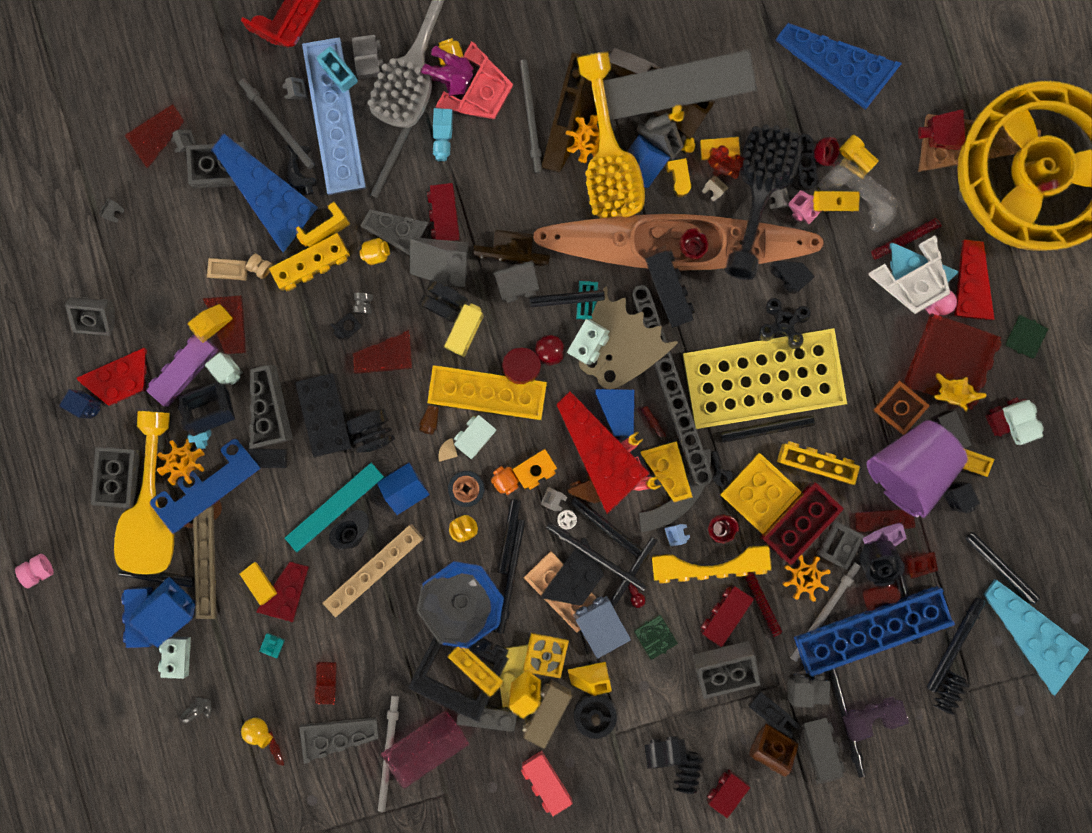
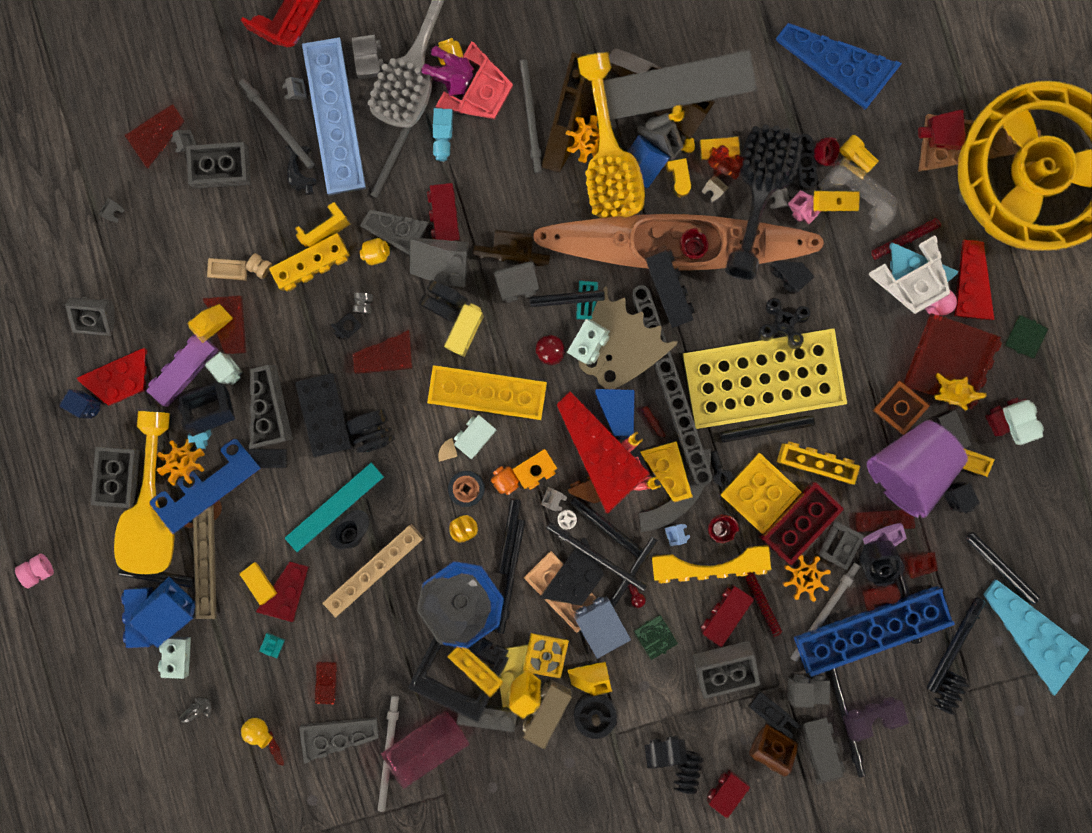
(271, 198): blue wing -> none
(337, 69): medium azure brick -> none
(402, 489): blue slope -> none
(429, 420): reddish brown cone -> none
(521, 365): dark red tile -> none
(546, 783): coral brick -> none
(1048, 186): dark red tile -> none

